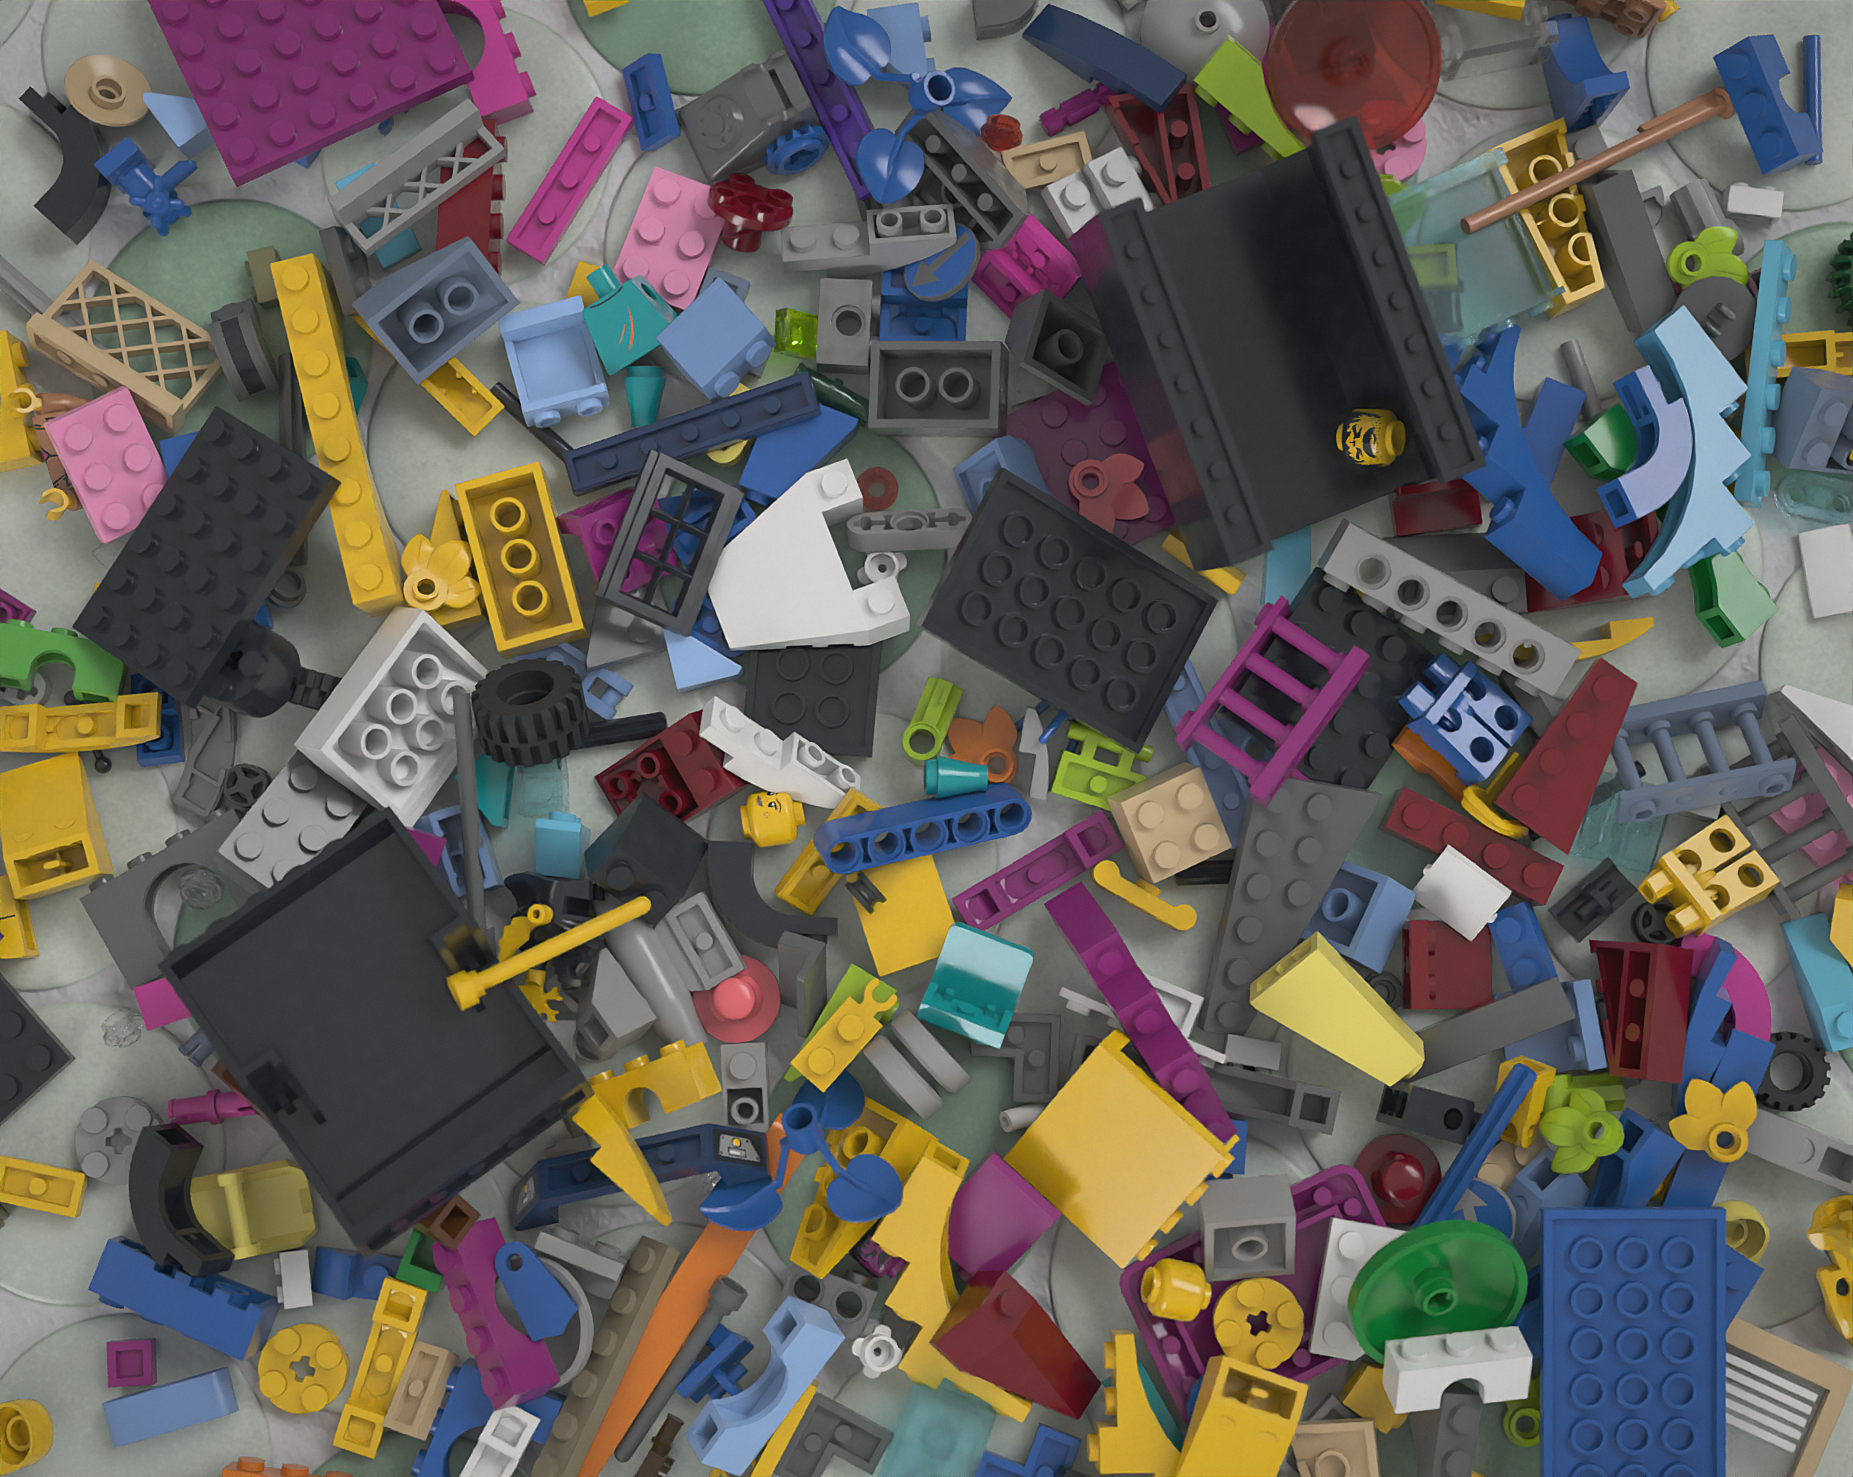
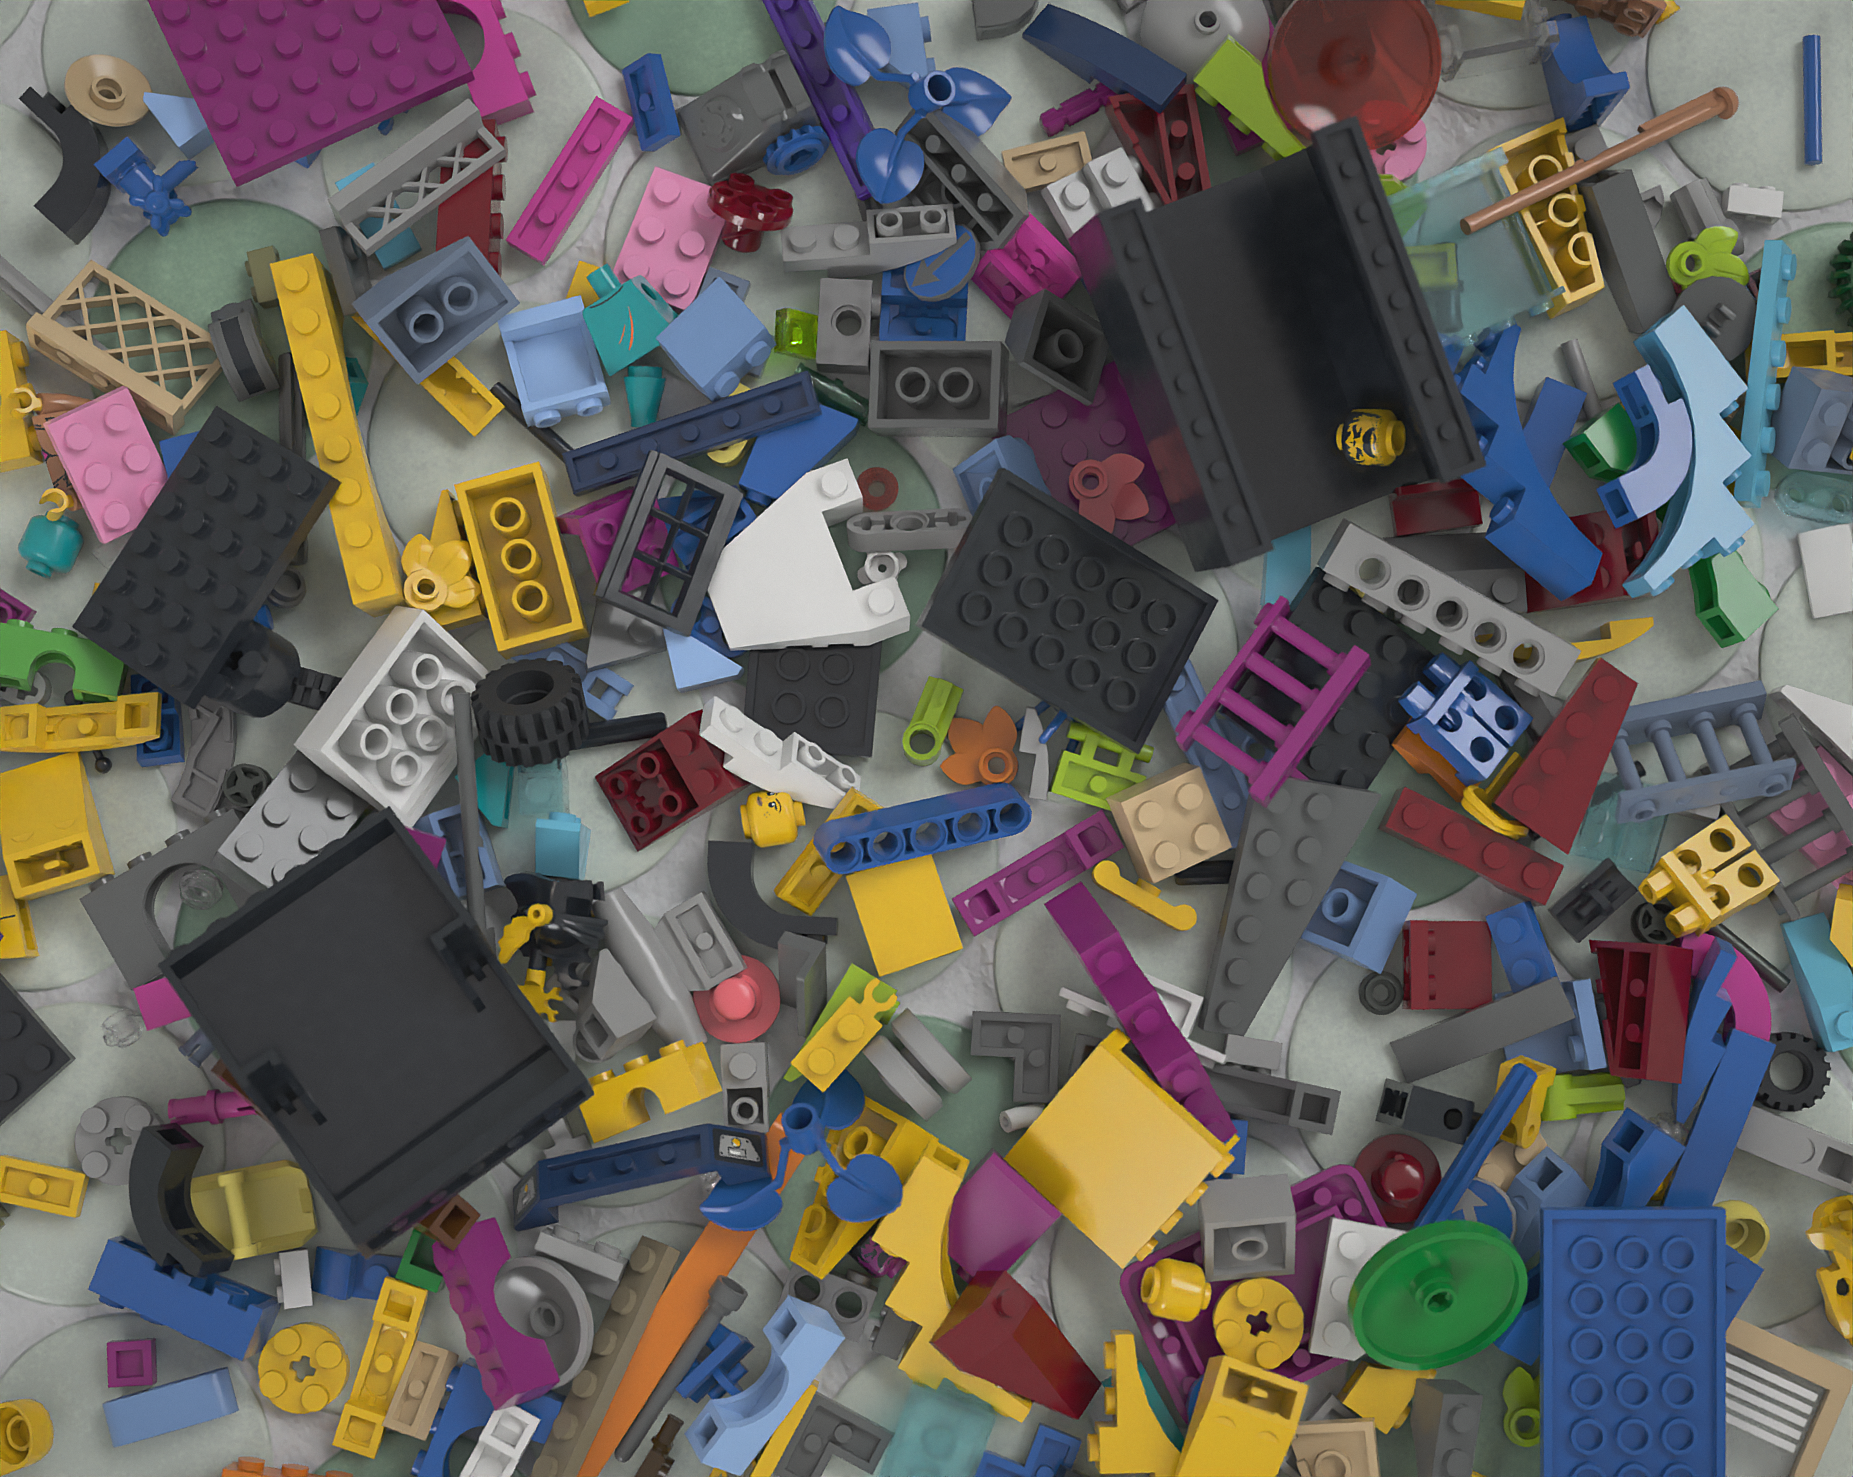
(50, 545): none -> teal head
(471, 986): yellow piece -> none
(534, 1292): blue piece -> none
(621, 1157): yellow slope -> none
(646, 855): black slope -> none
(865, 892): pearl dark grey bush -> none
(889, 1354): white plate -> none
(953, 777): teal cone -> none
(976, 985): teal bracket -> none
(1001, 132): clear red plate -> none
(1226, 578): yellow tile -> none
(1337, 1009): light yellow slope -> none
(1424, 1366): white arch -> none
(1460, 893): white piece -> none
(1575, 1131): lime plate -> none
(1712, 1113): yellow plate -> none
(1764, 968): none -> pearl dark grey bar
(1774, 130): blue arch -> none

